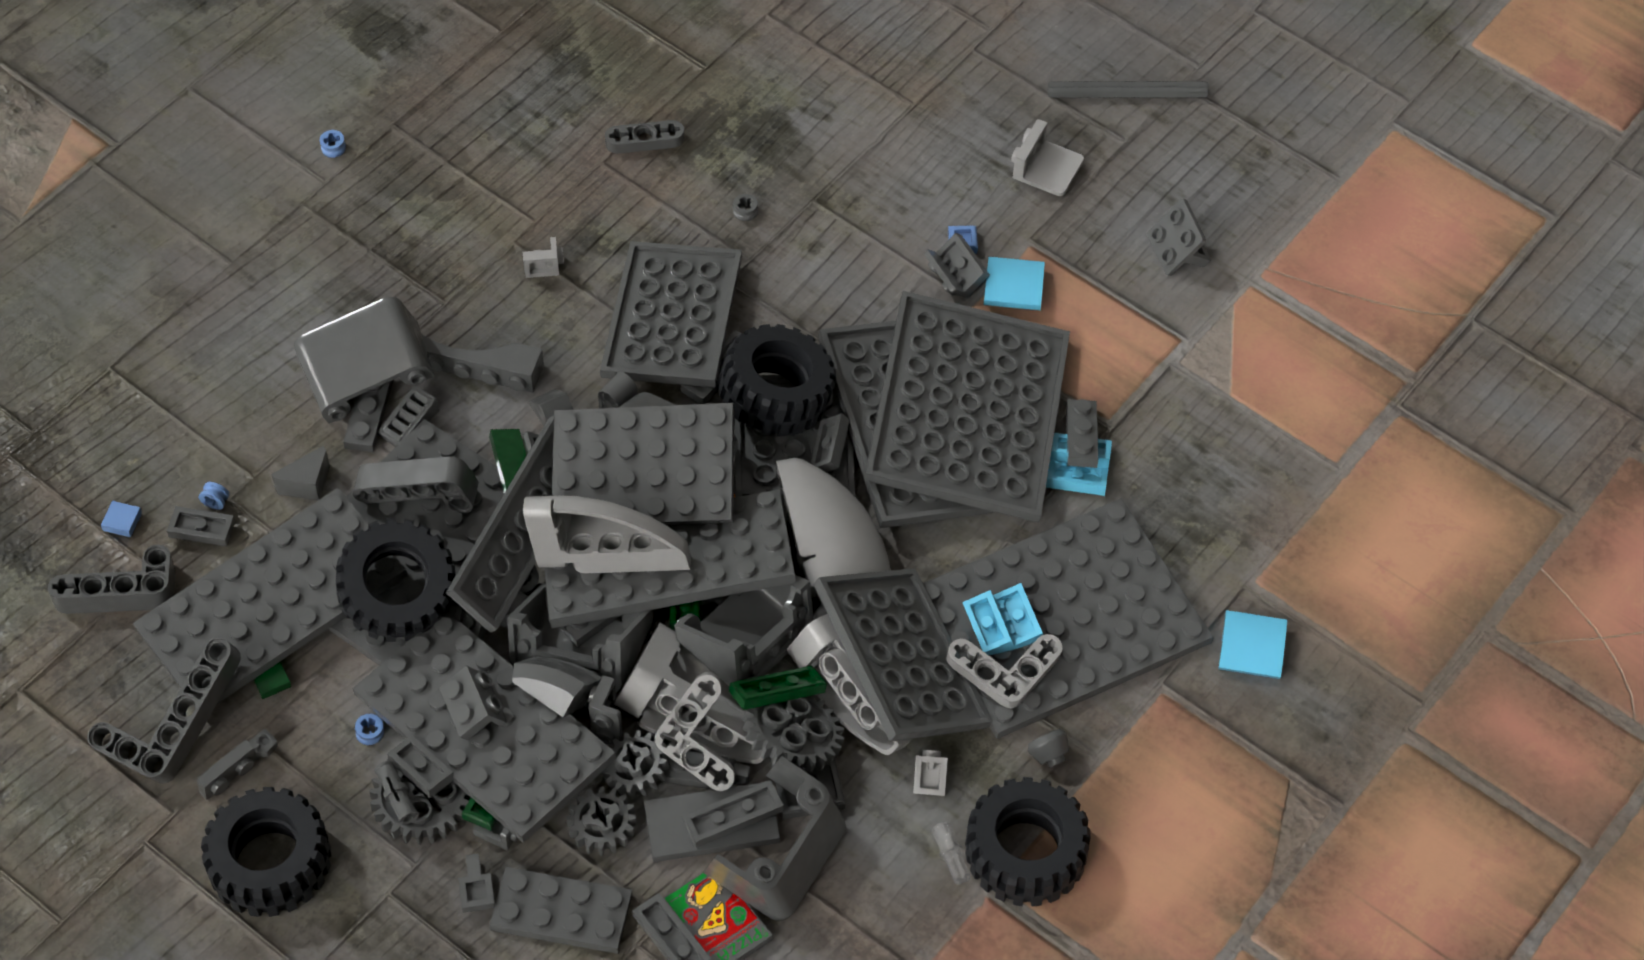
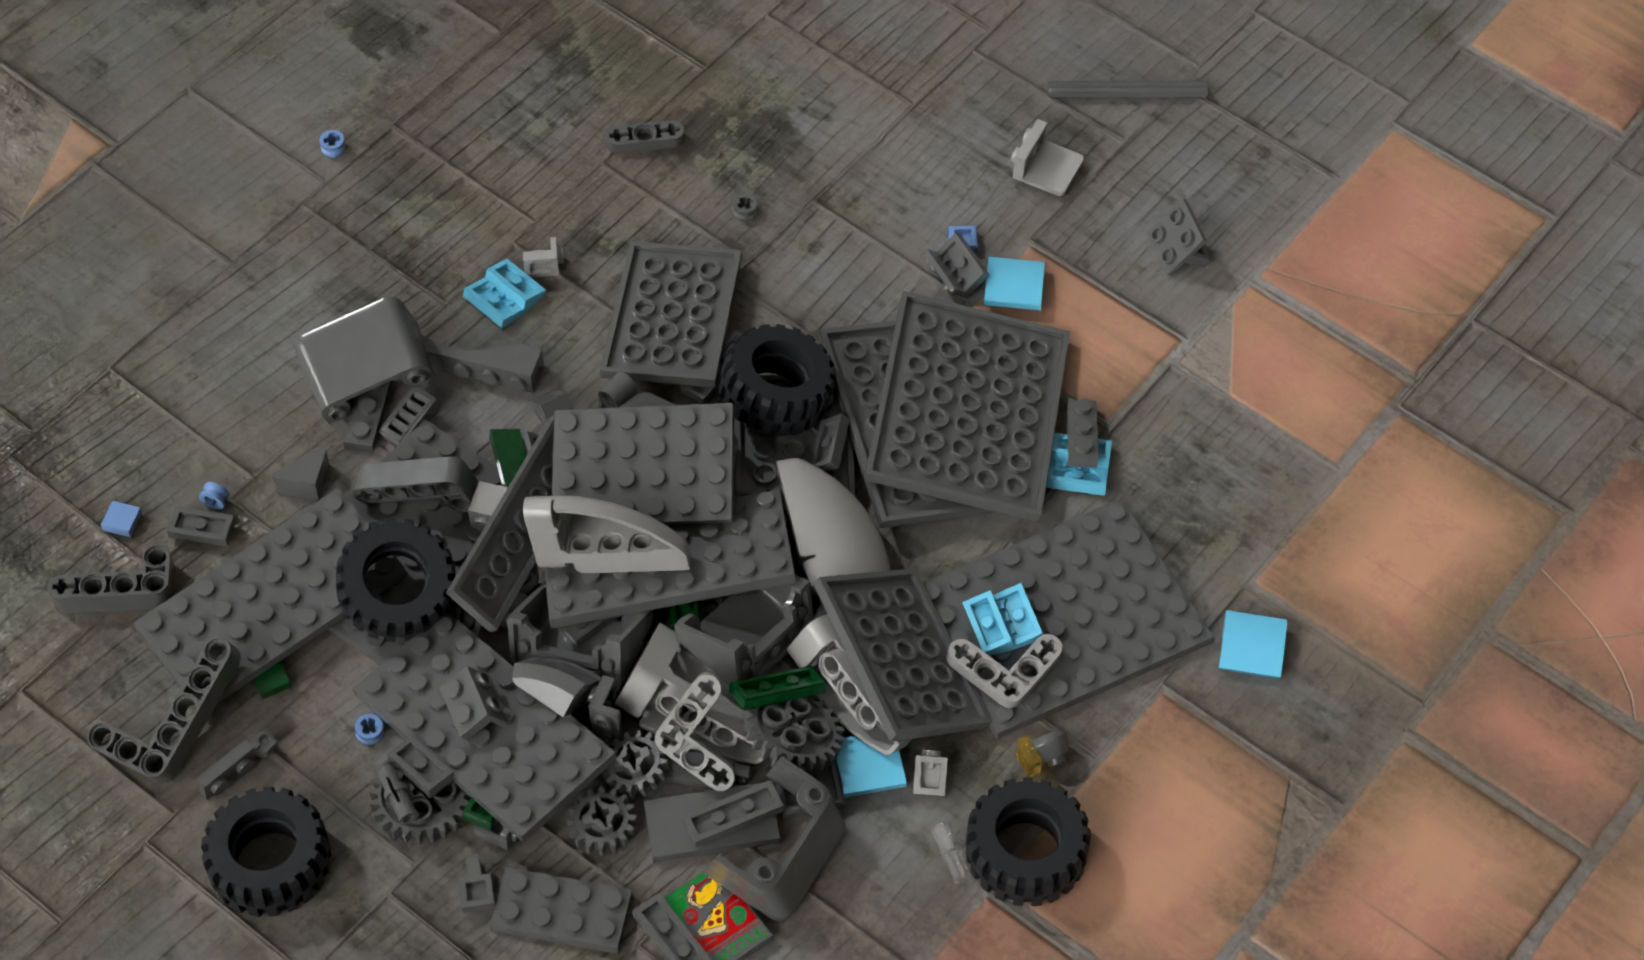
(484, 503): none -> light grey brick
(504, 293): none -> medium azure slope
(866, 769): none -> medium azure slope
(1028, 757): none -> clear yellow tile

